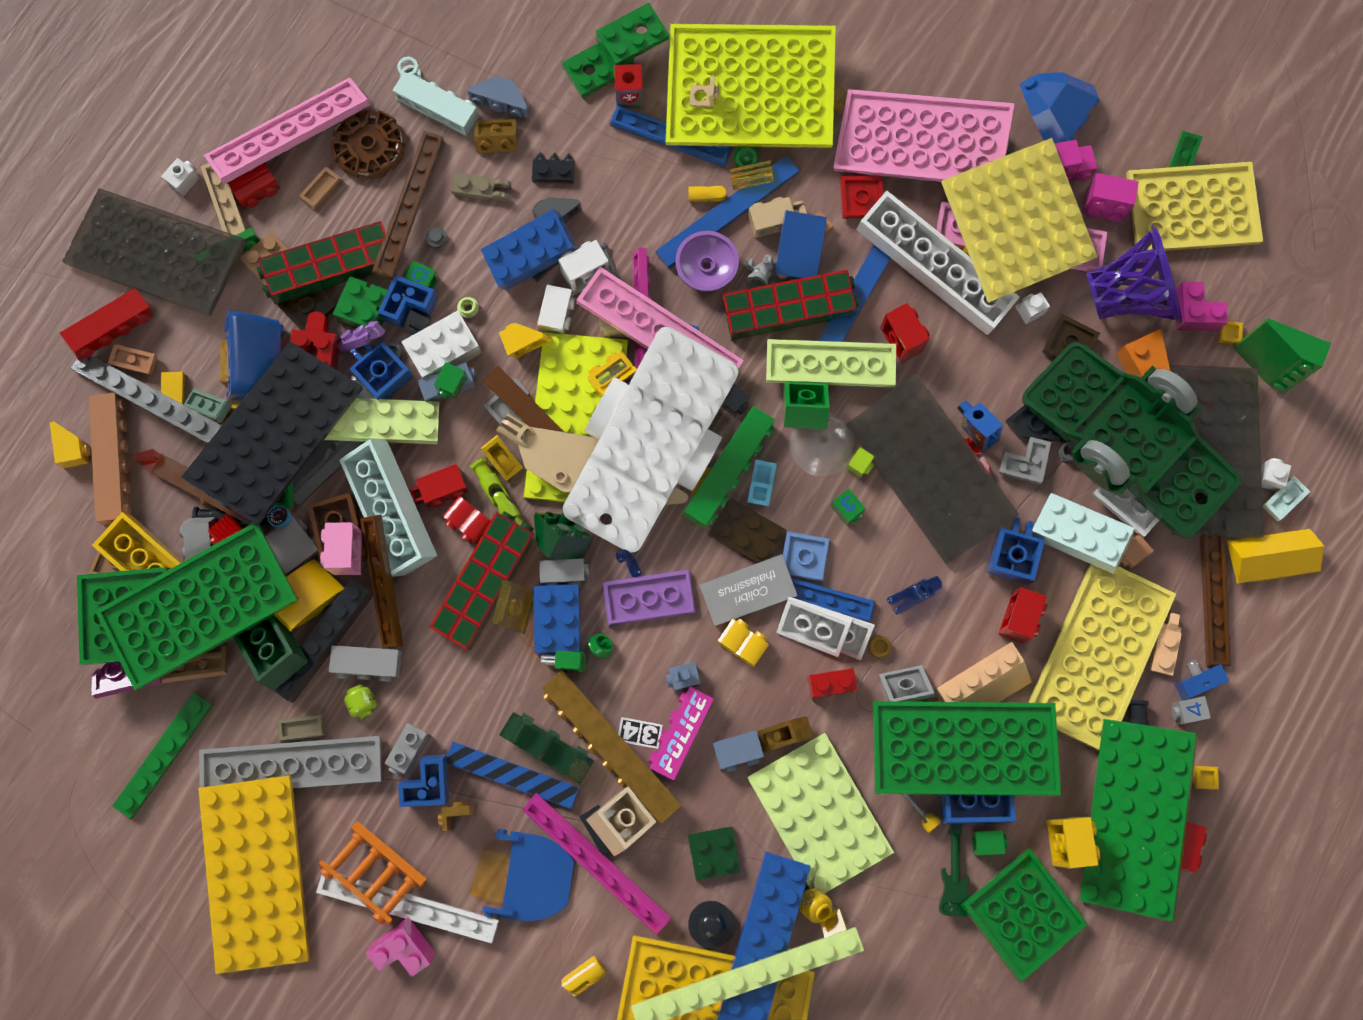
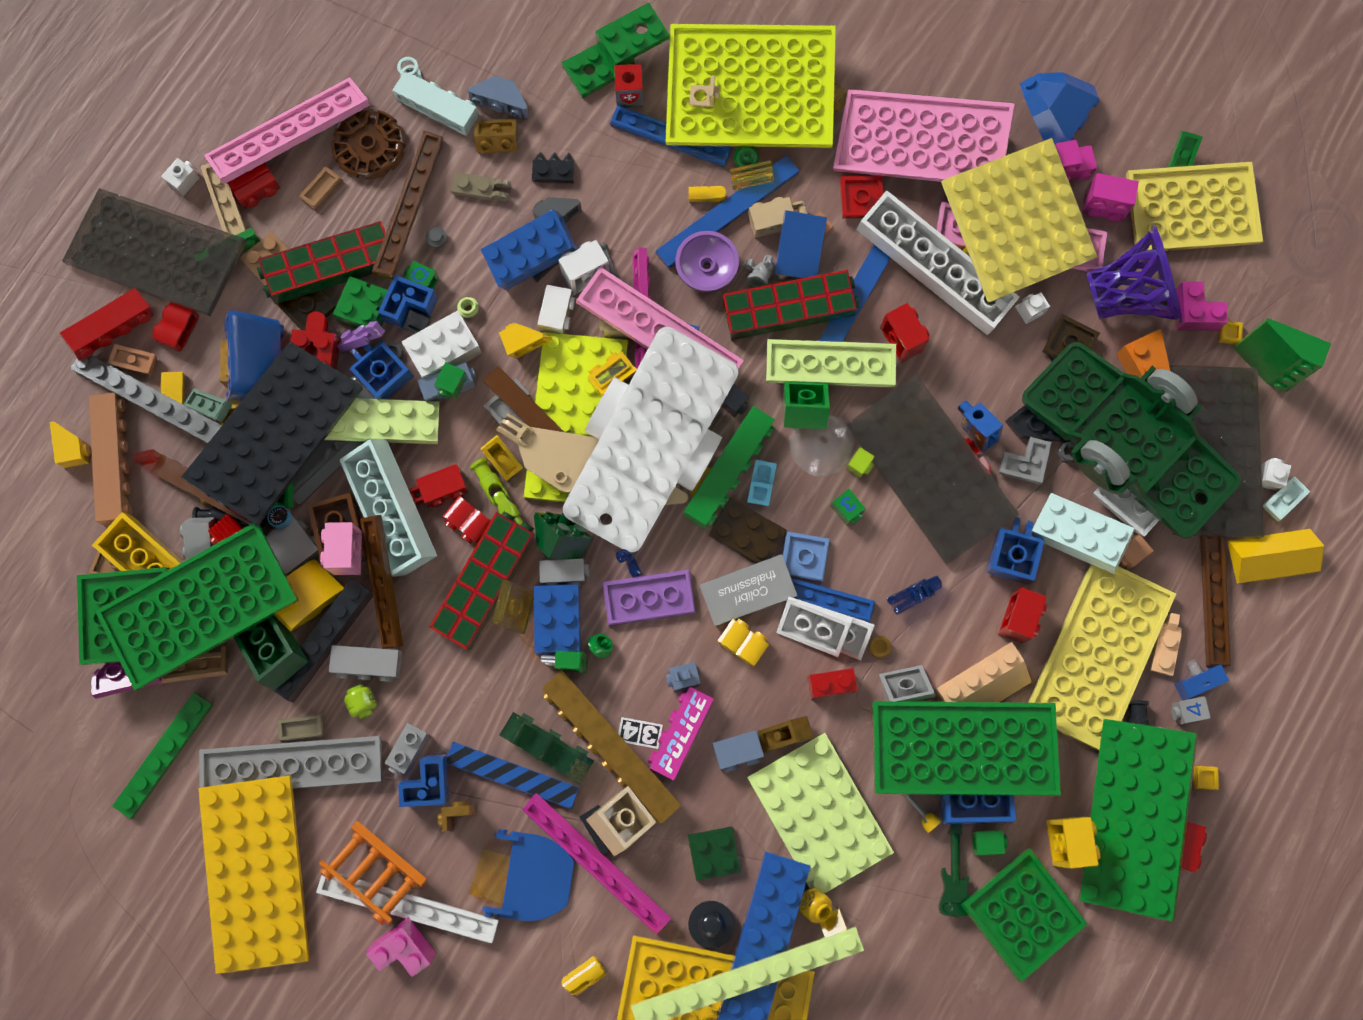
(175, 326): none -> red brick

